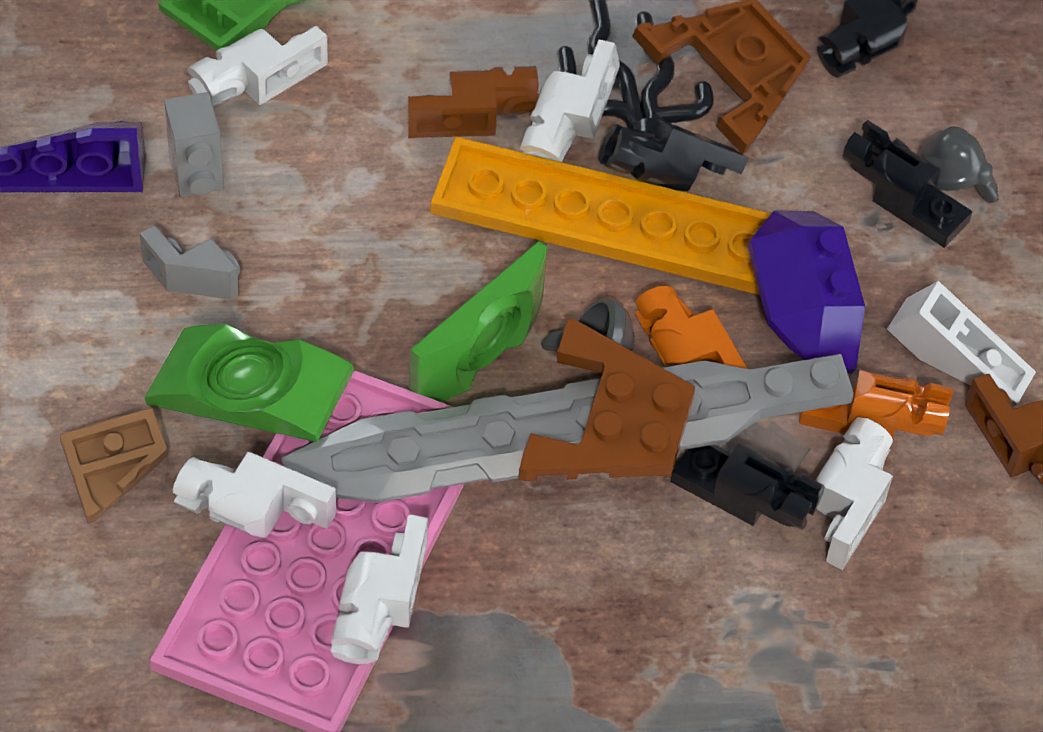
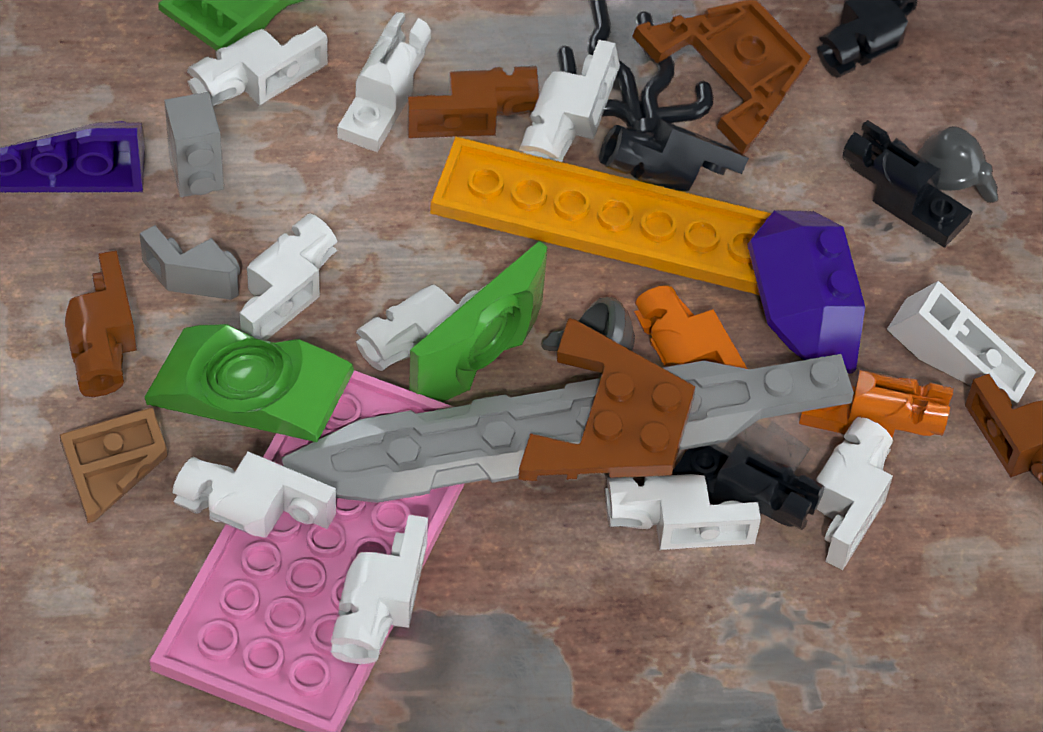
(101, 330): none -> dark orange plate
(286, 277): none -> white plate
(384, 84): none -> white plate
(406, 325): none -> white plate
(680, 512): none -> white plate

